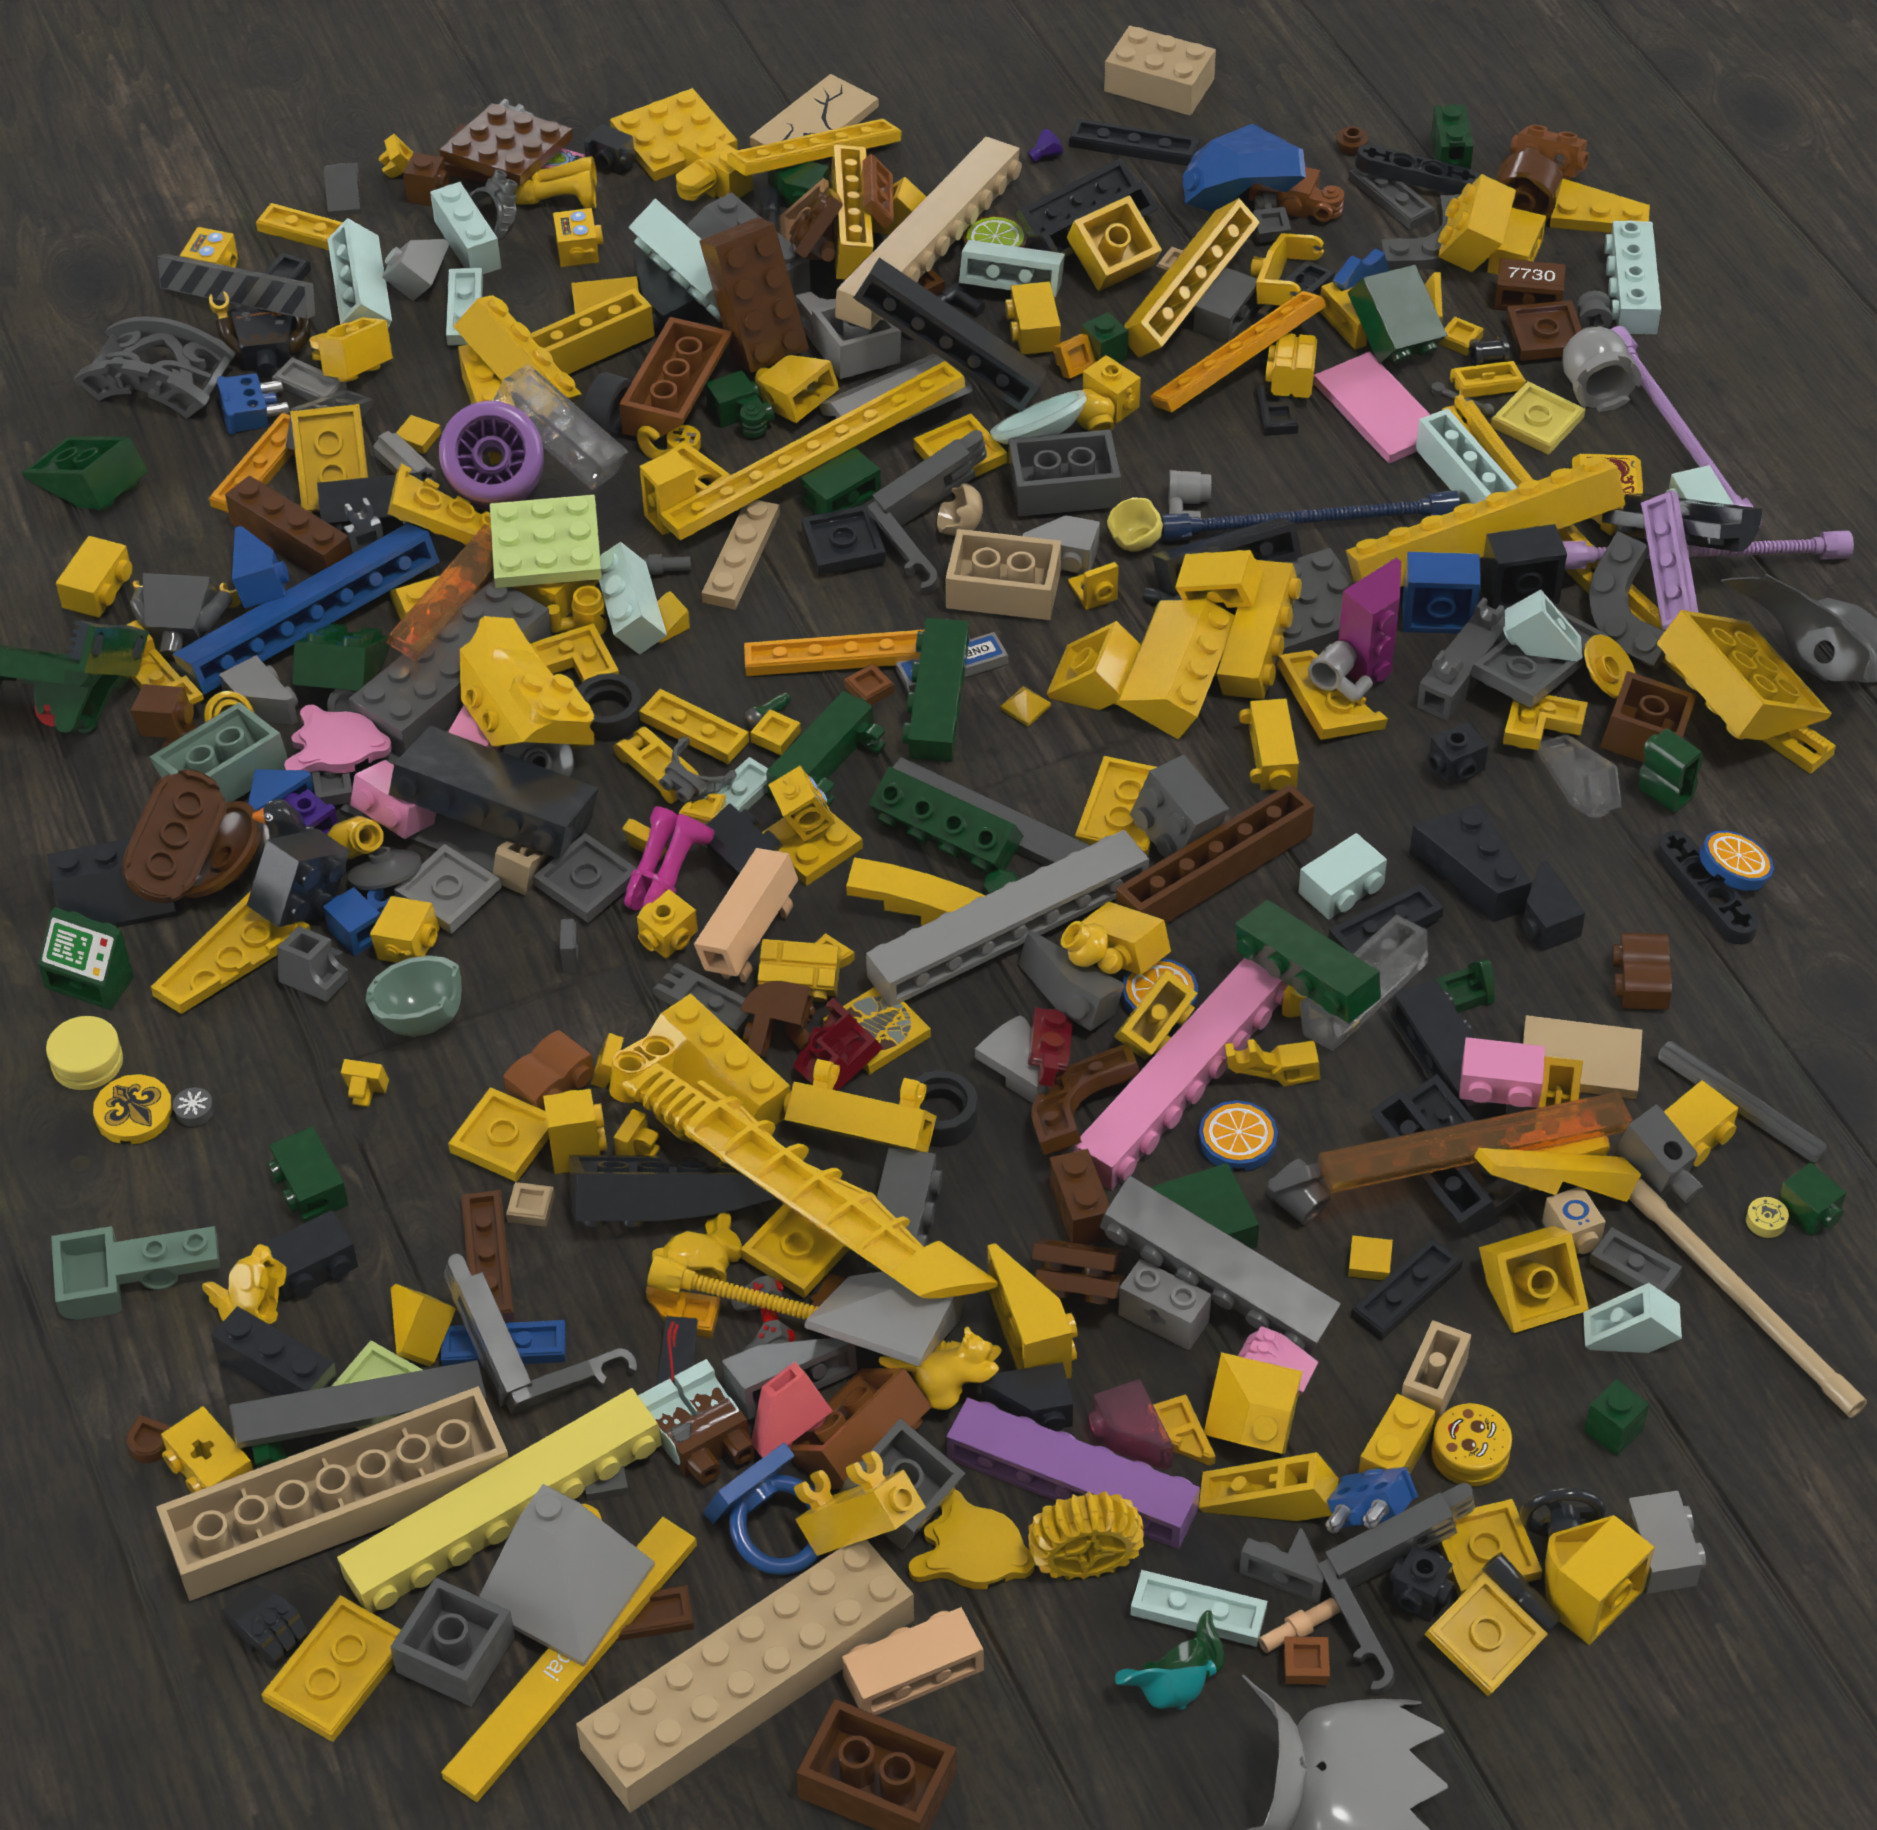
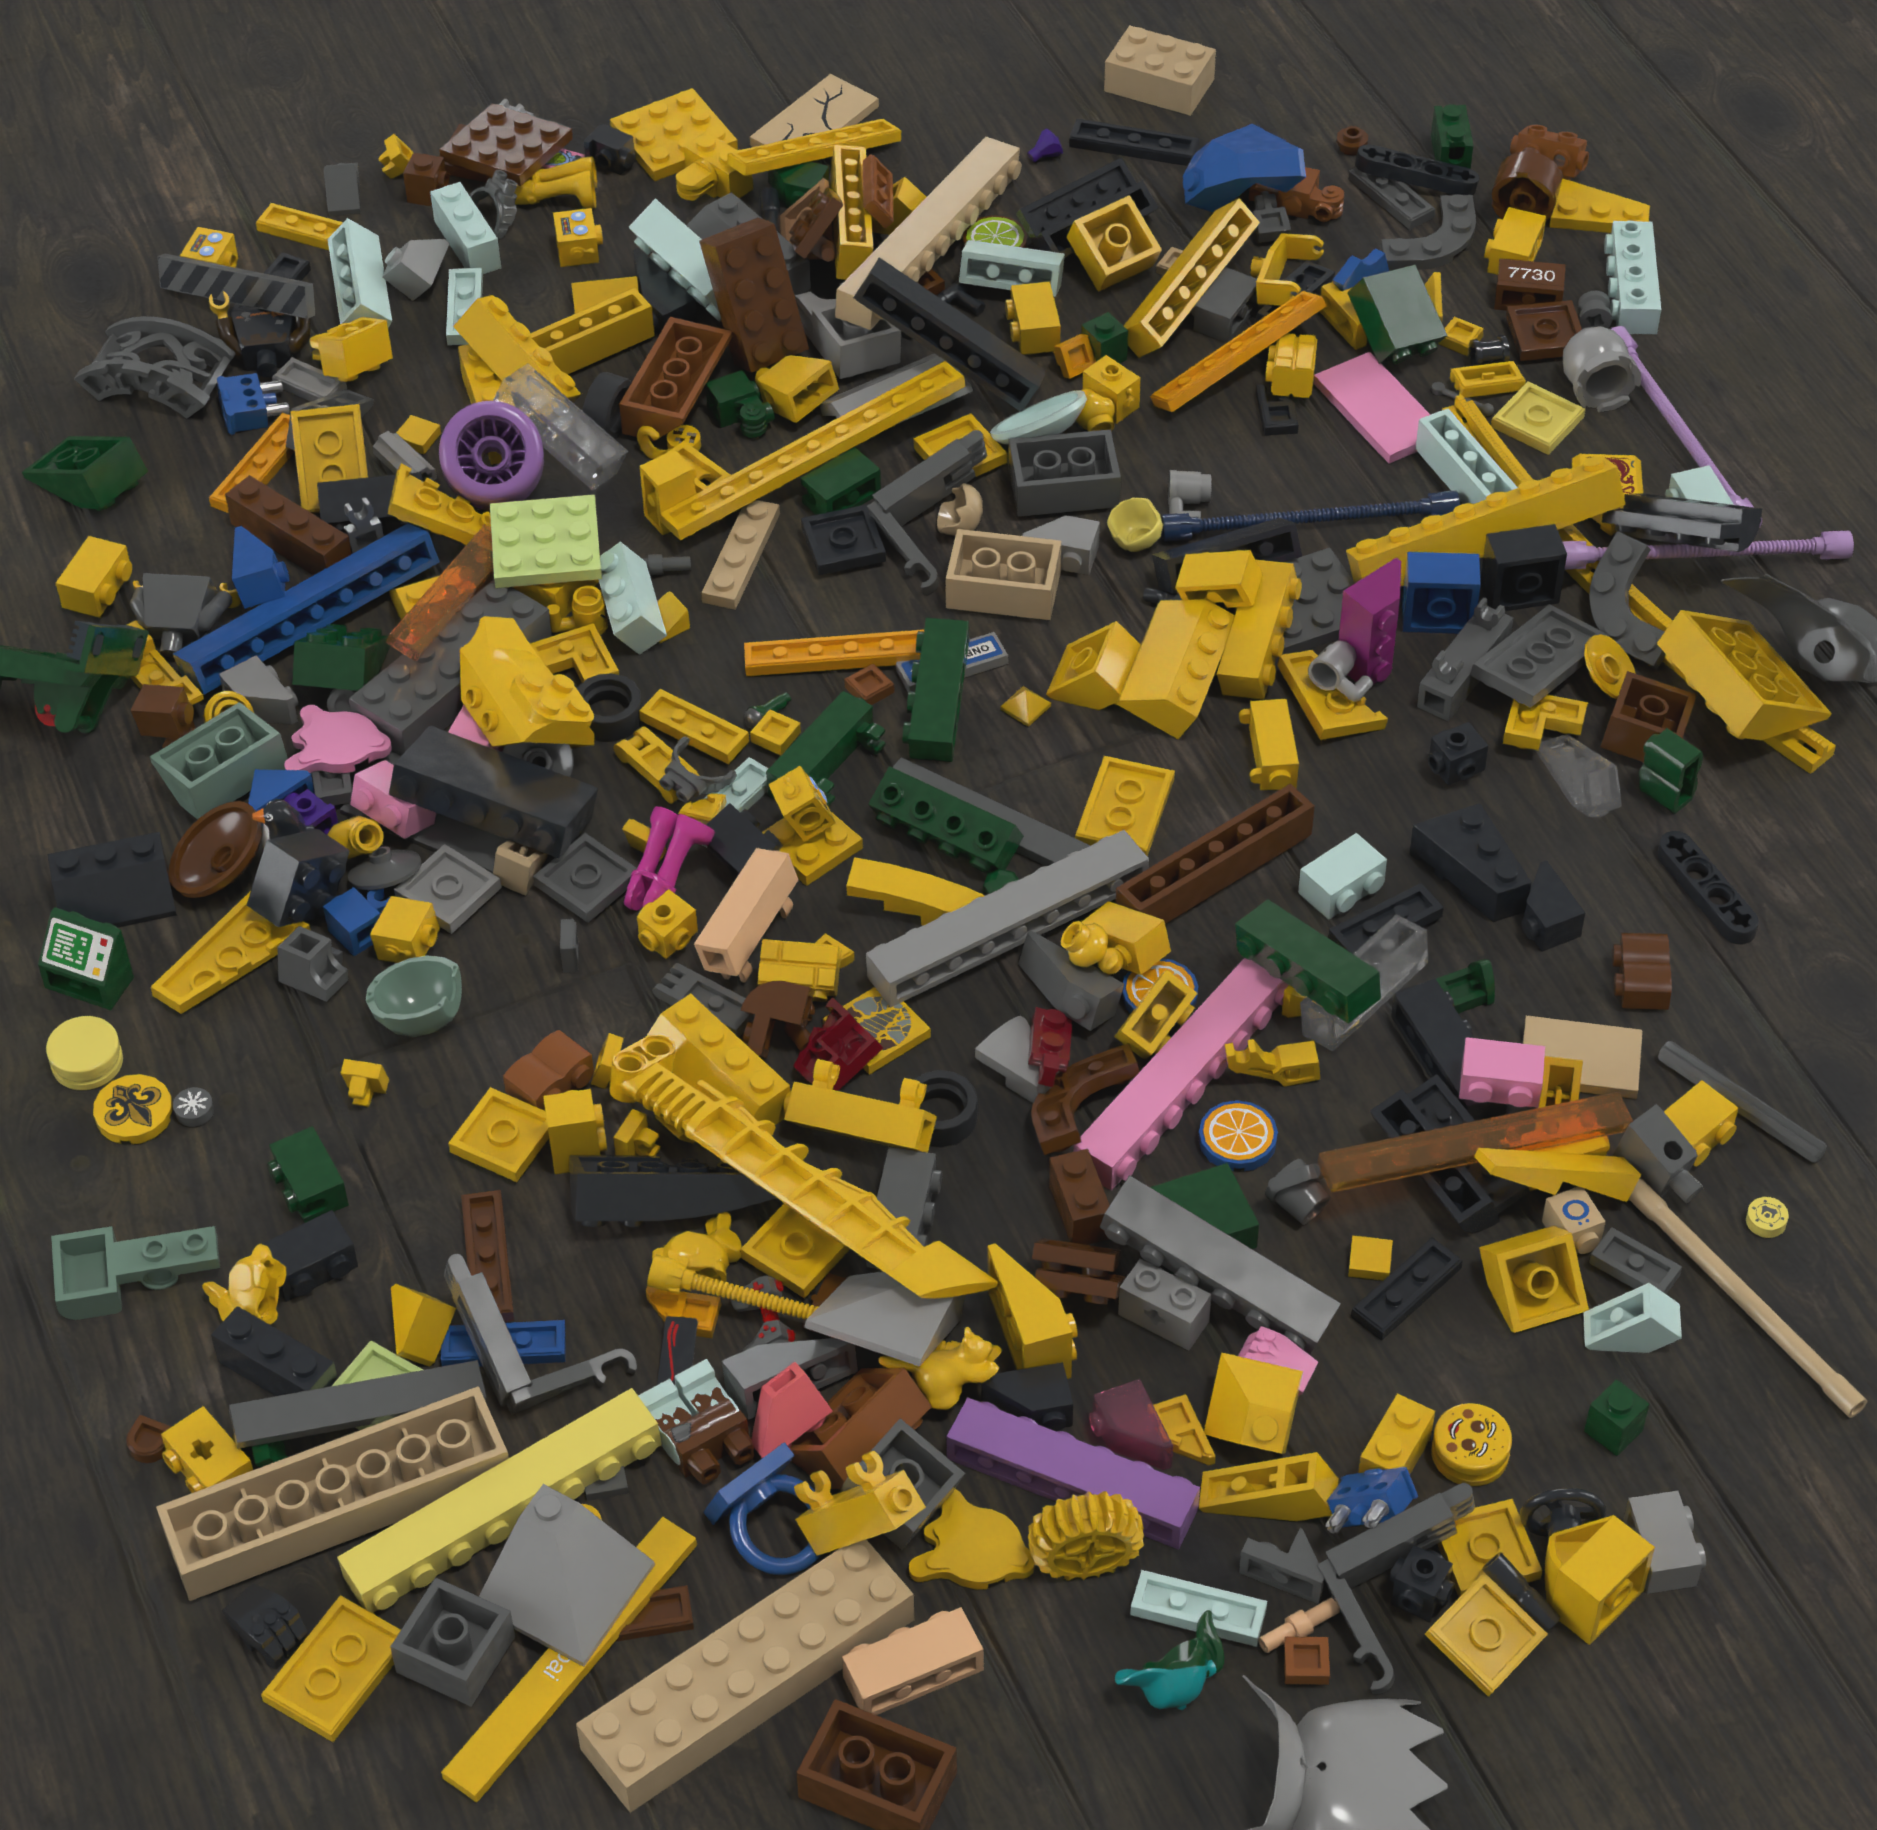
(173, 836): reddish brown tile -> none
(530, 1204): tan tile -> none
(1099, 586): yellow bracket -> none
(1177, 806): dark grey brick -> none
(1437, 1367): tan brick -> none
(1476, 223): yellow brick -> none
(1541, 629): light aqua slope -> none
(1669, 556): lavender tile -> none
(1736, 859): tile -> none
(1812, 1199): dark green brick -> none

